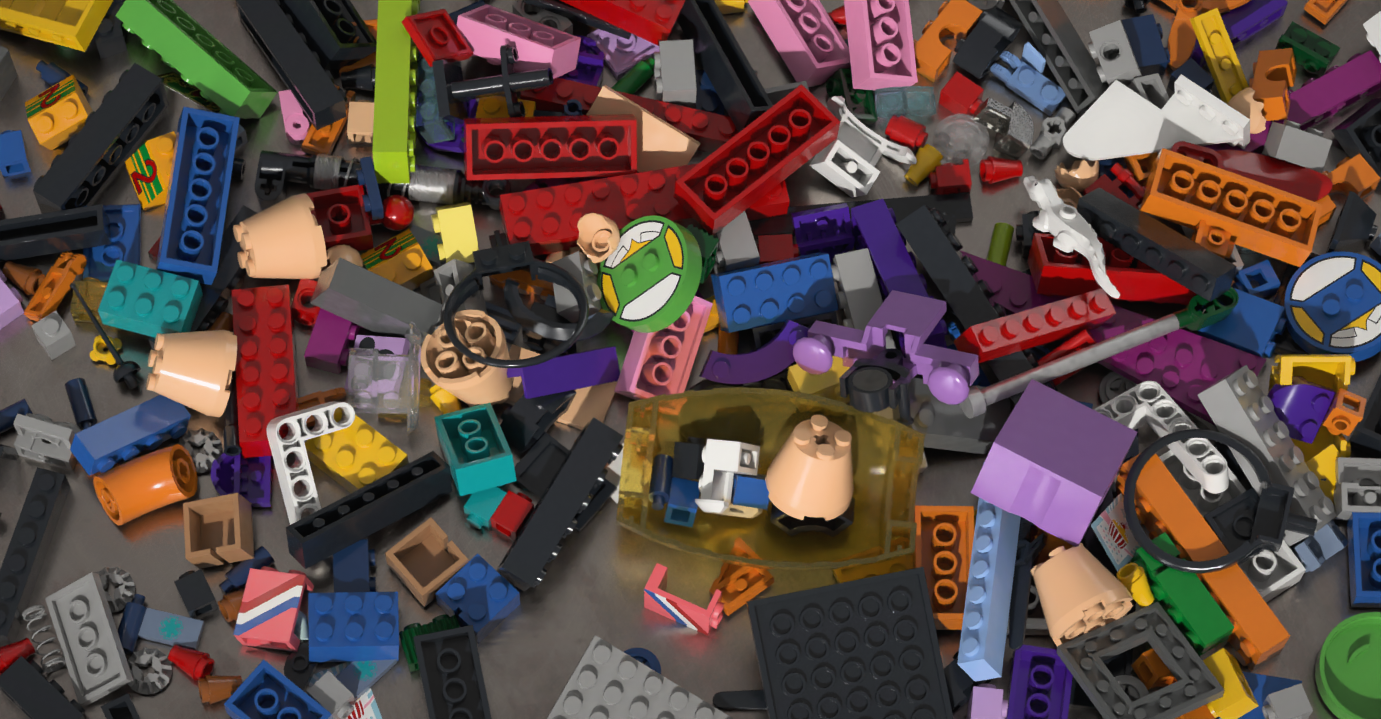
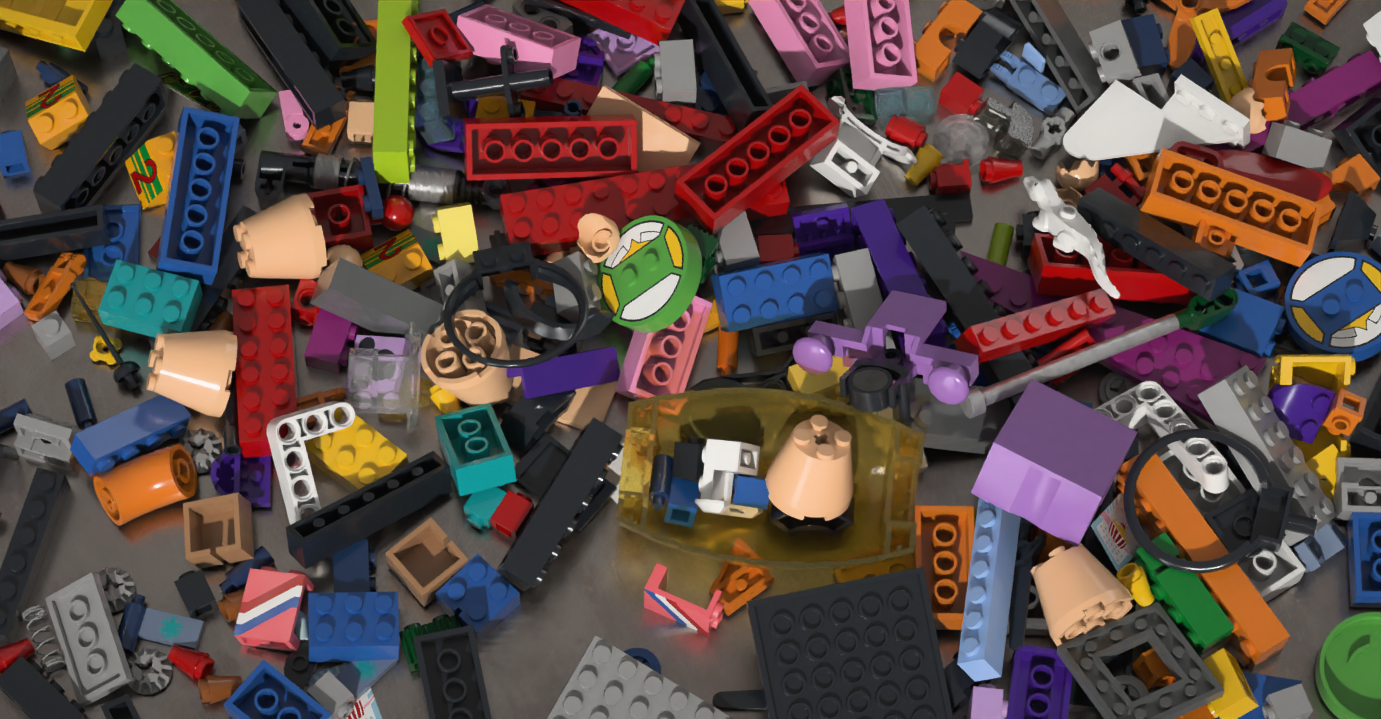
(757, 364): dark purple brick -> none

